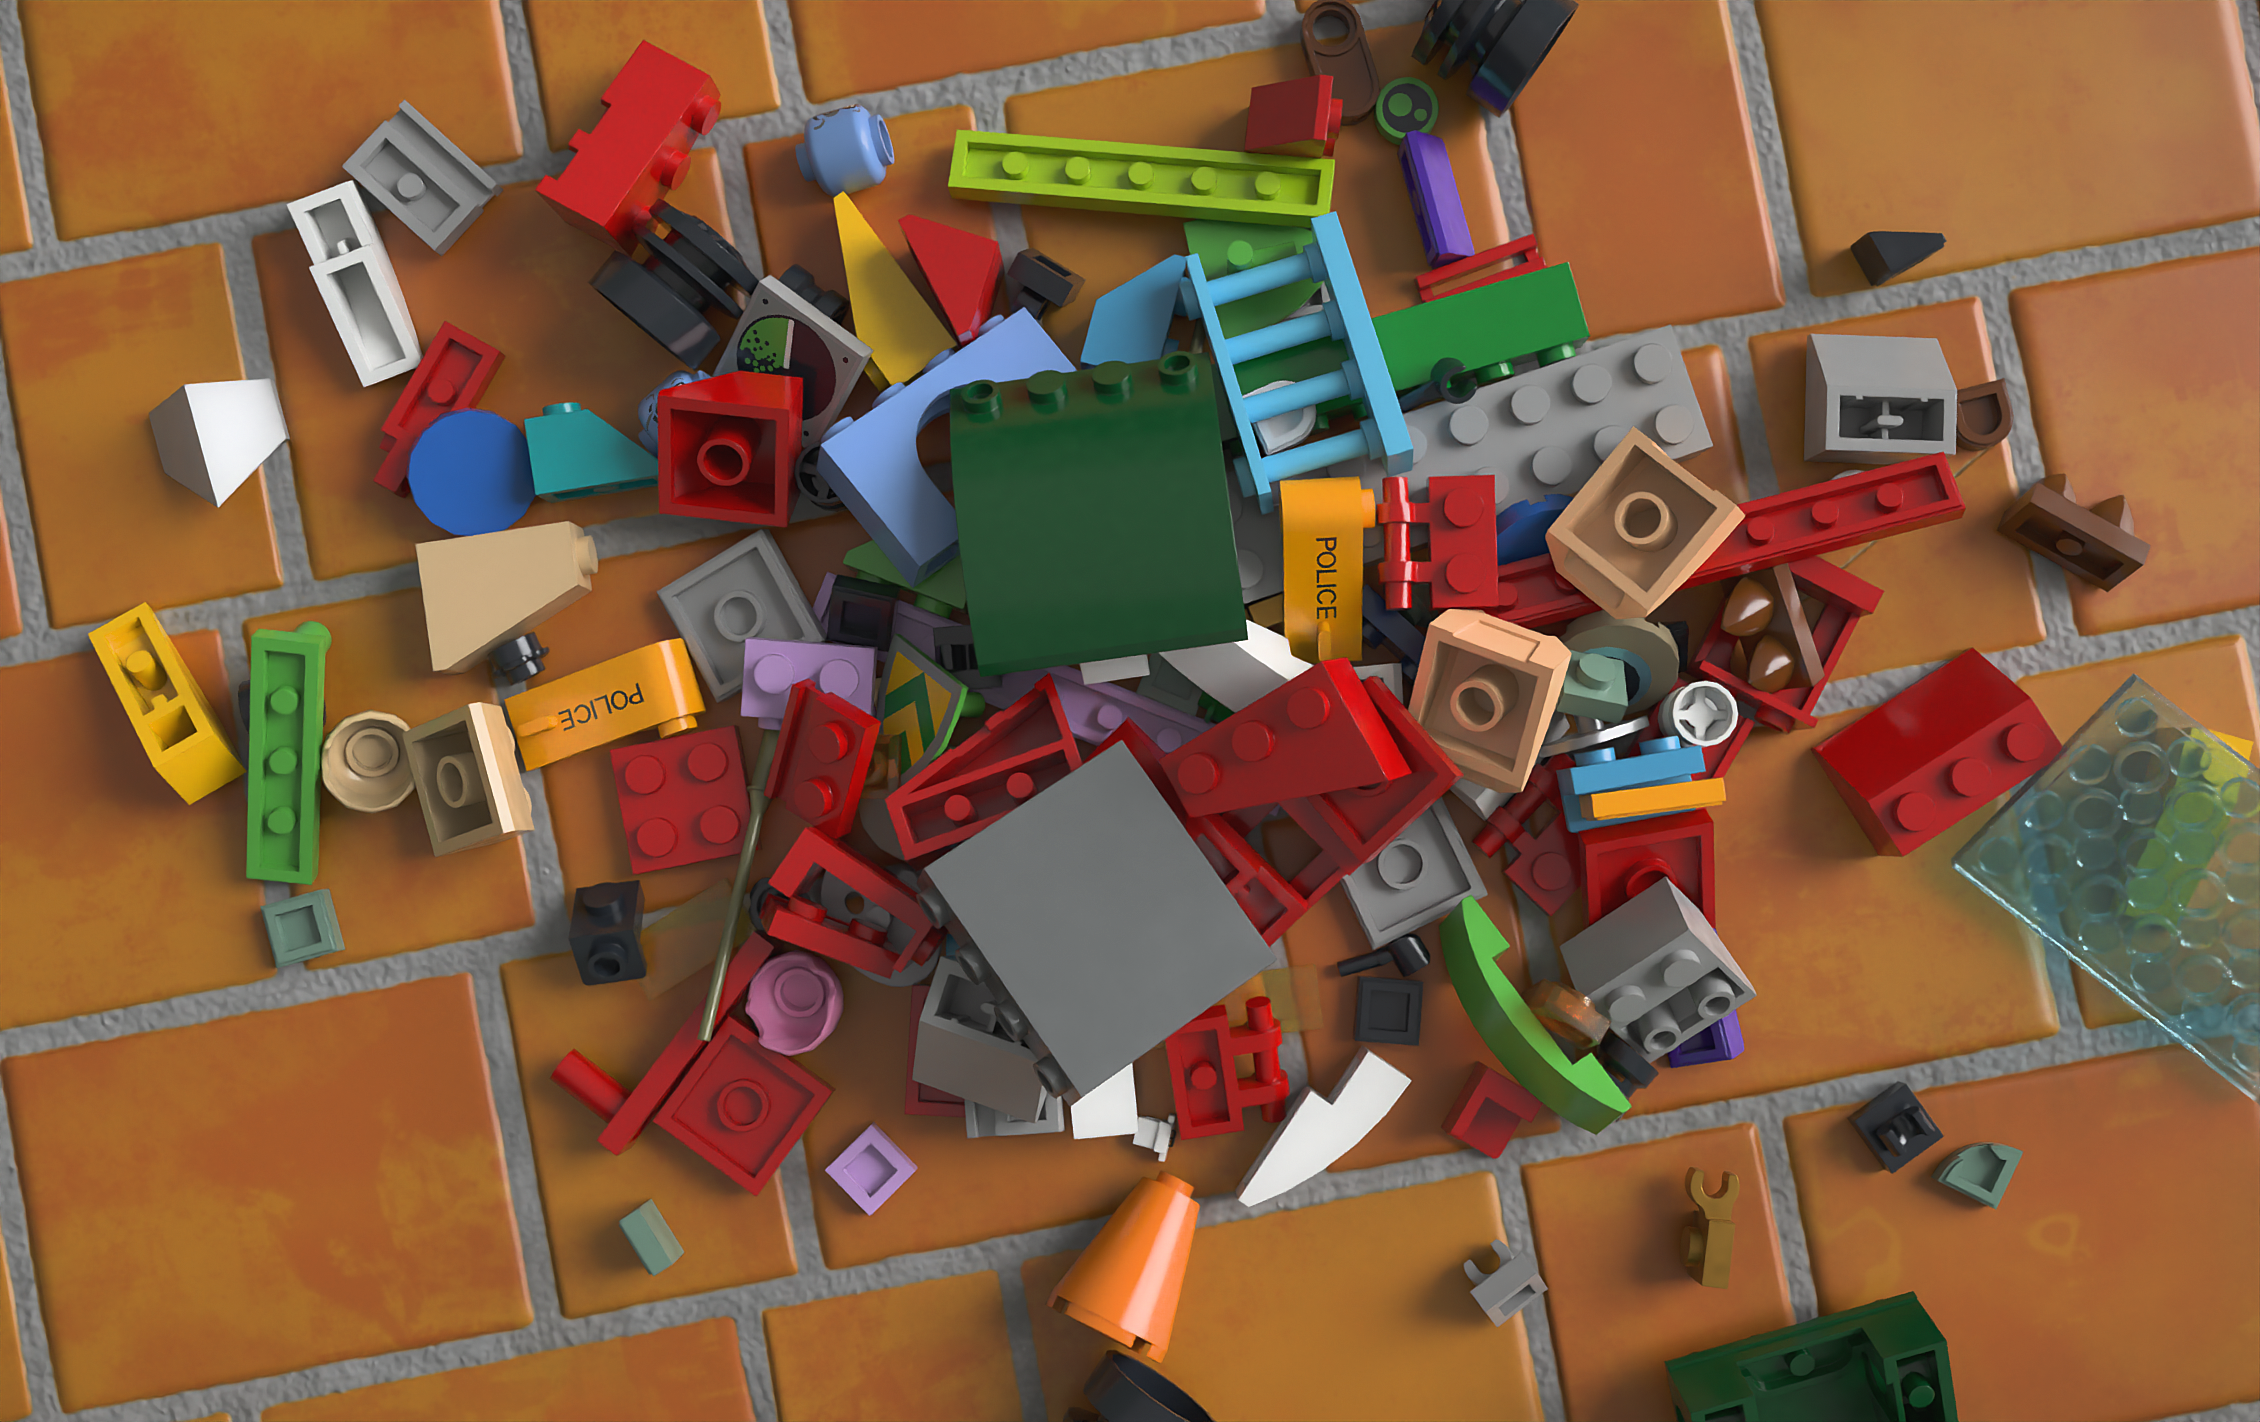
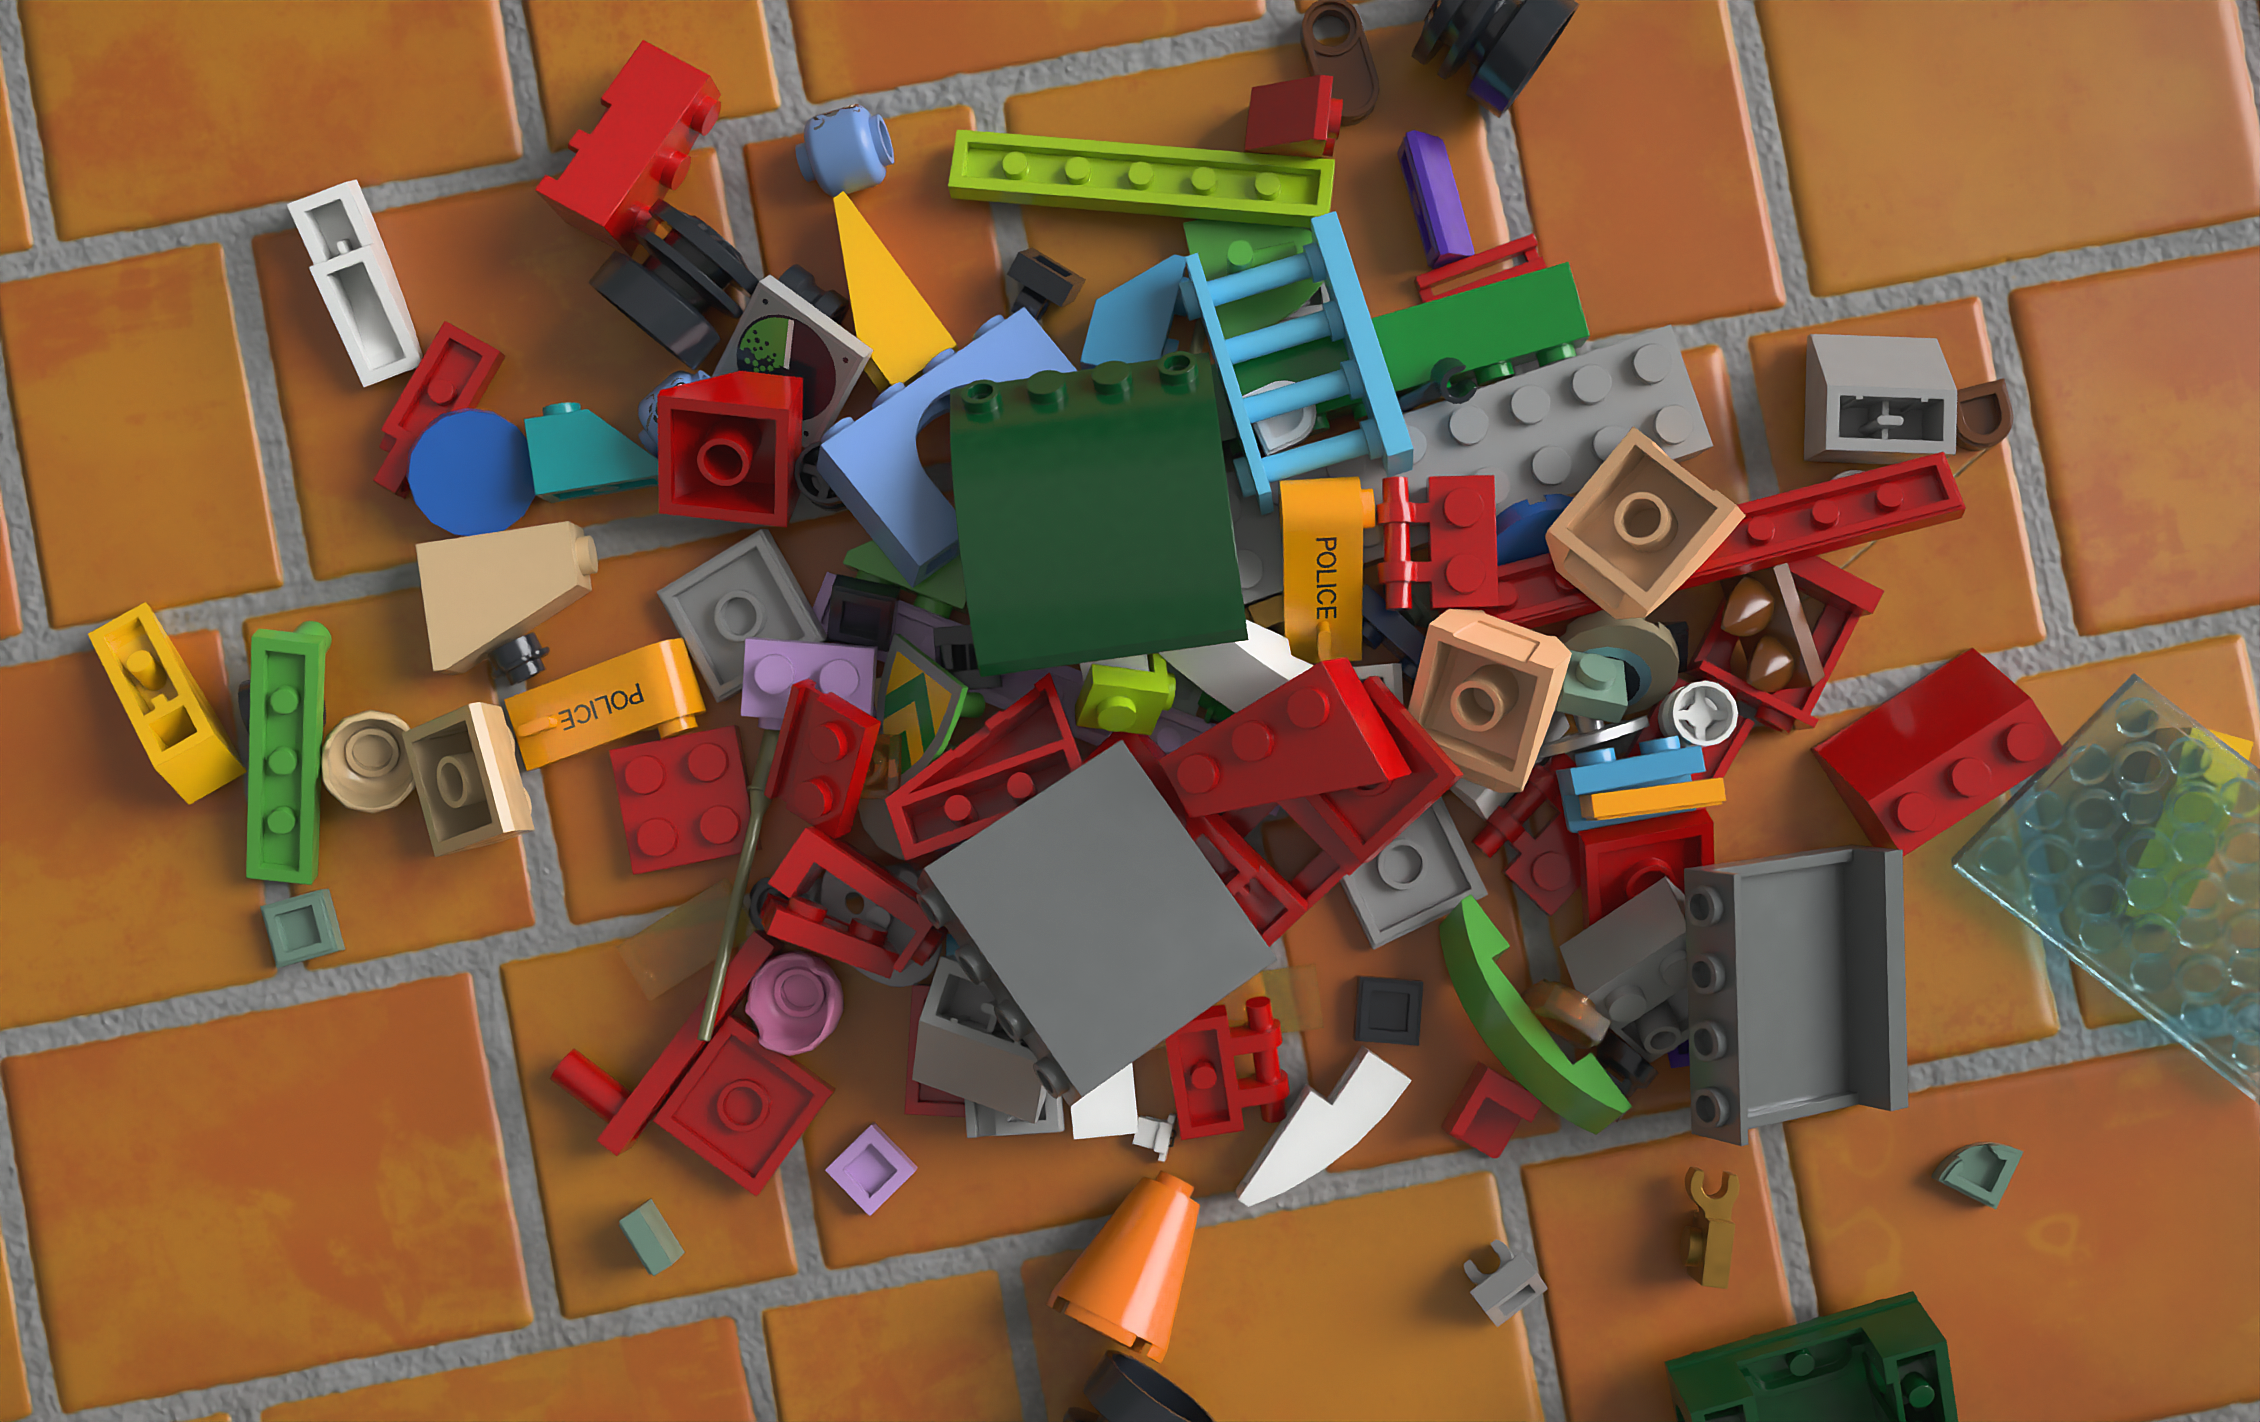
(218, 434): slope -> none
(422, 178): light grey plate -> none
(608, 932): black bracket -> none
(959, 270): red slope -> none
(1125, 697): none -> lime bracket
(1405, 107): tile -> none
(1406, 952): black hand -> none
(1795, 987): none -> dark grey panel
(1889, 253): black slope -> none
(1895, 1127): black tile -> none
(2091, 543): reddish brown tile -> none

